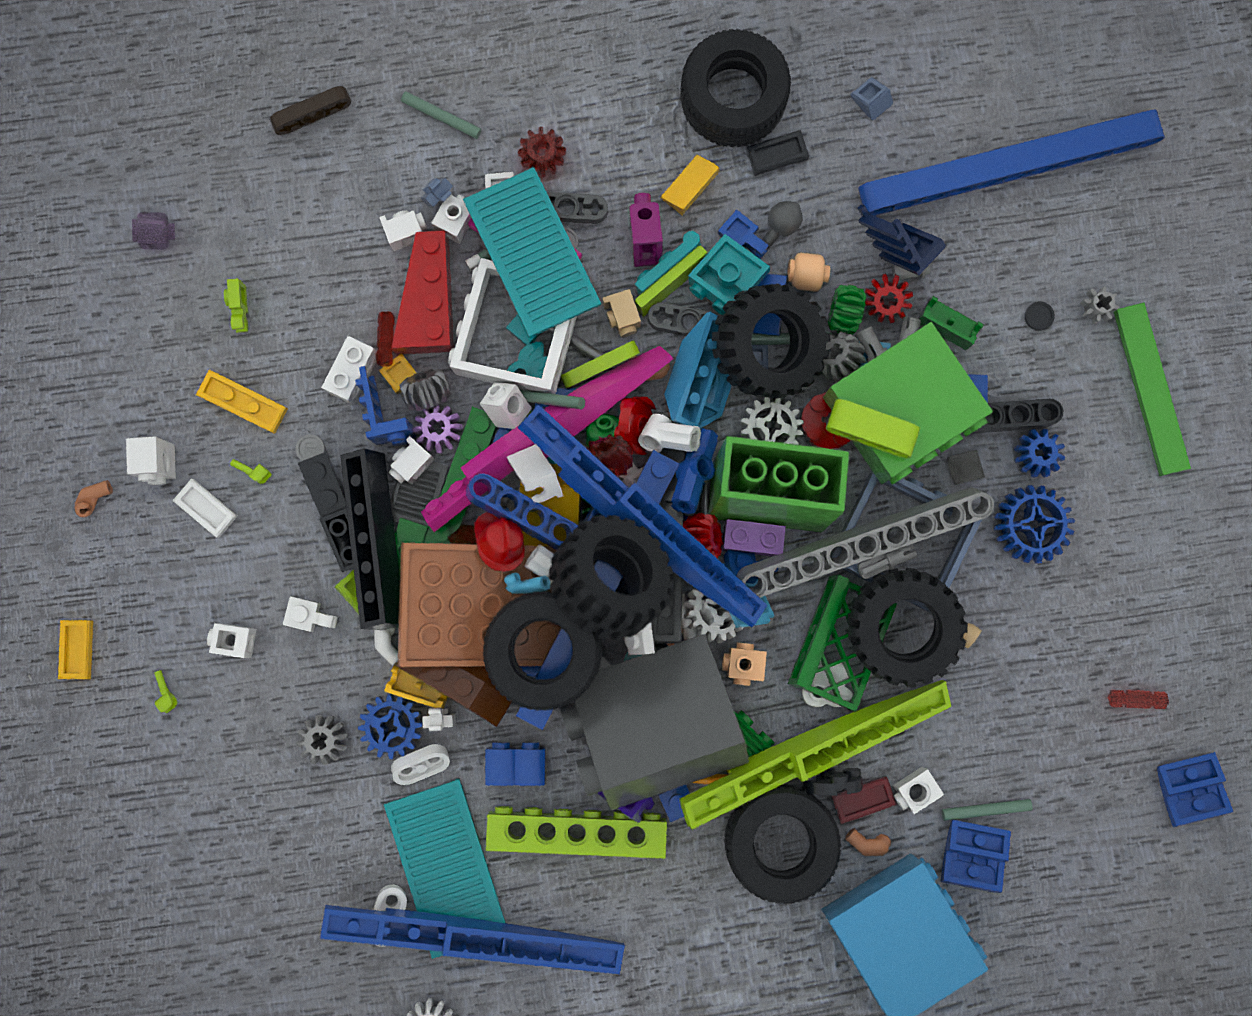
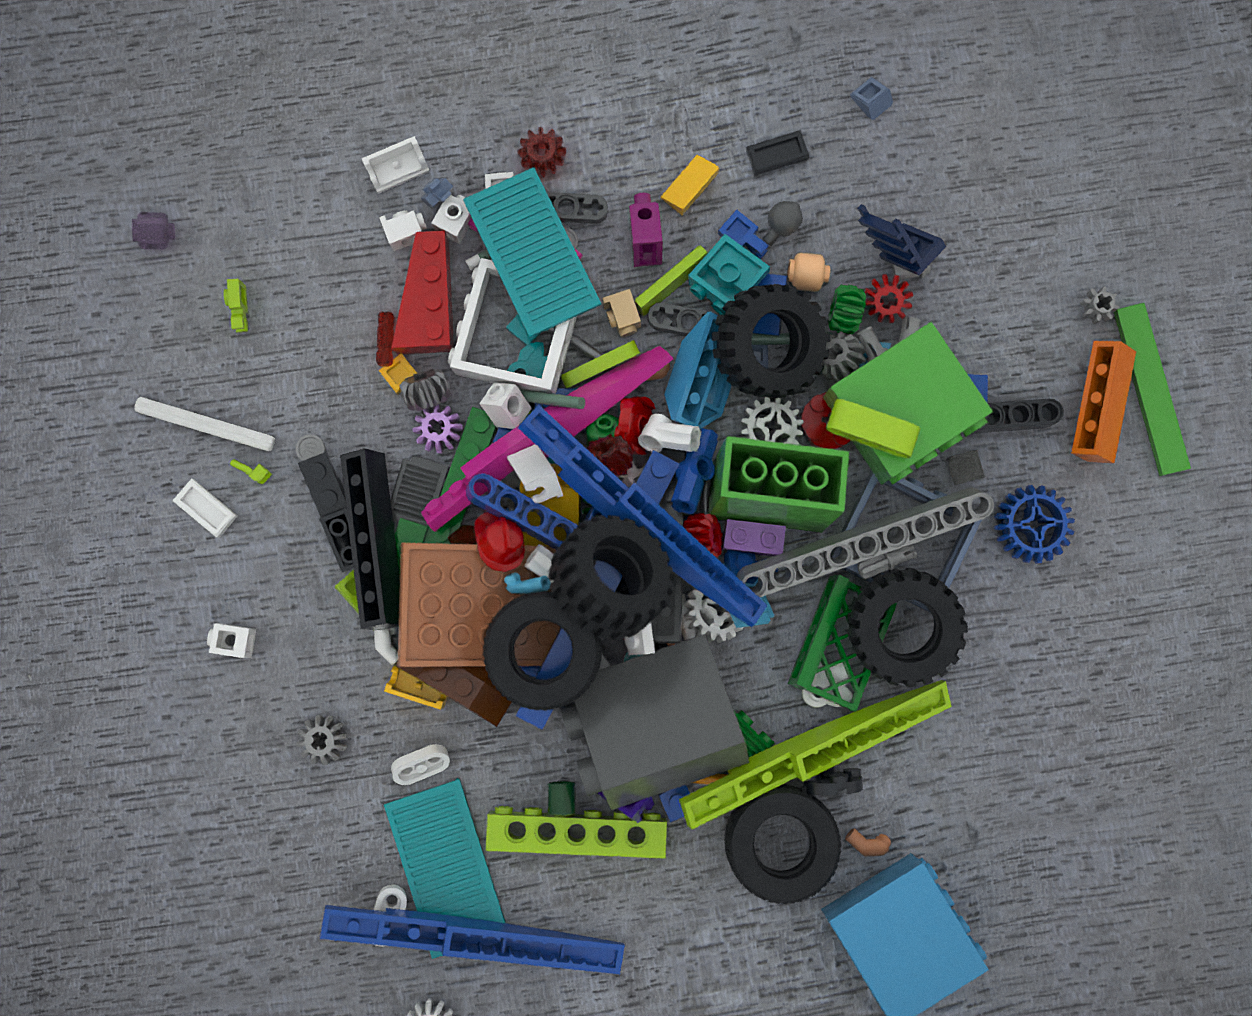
(75, 649): yellow tile -> none
(89, 496): nougat arm -> none
(150, 459): white brick -> none
(167, 700): lime hand -> none
(204, 424): none -> white axle
(241, 401): yellow tile -> none
(305, 614): white plate -> none
(310, 110): dark brown beam -> none
(345, 370): white brick -> none
(378, 722): blue gear -> none
(381, 432): blue plate -> none
(396, 165): none -> white hinge
(410, 462): white brick -> none
(438, 719): white plate -> none
(441, 115): sand green bar -> none
(515, 764): blue brick -> none
(561, 797): none -> dark green piece
(667, 261): teal plate -> none
(743, 52): black tyre -> none
(756, 664): light nougat brick -> none
(873, 798): dark red tile -> none
(930, 790): white brick -> none
(950, 323): green hinge -> none
(971, 635): tan hinge -> none
(975, 856): blue slope -> none
(987, 809): sand green bar -> none
(1011, 162): blue beam -> none
(1039, 316): black piece -> none
(1039, 442): blue gear -> none
(1103, 401): none -> orange brick
(1138, 699): clear red axle -> none
(1194, 789): blue slope -> none

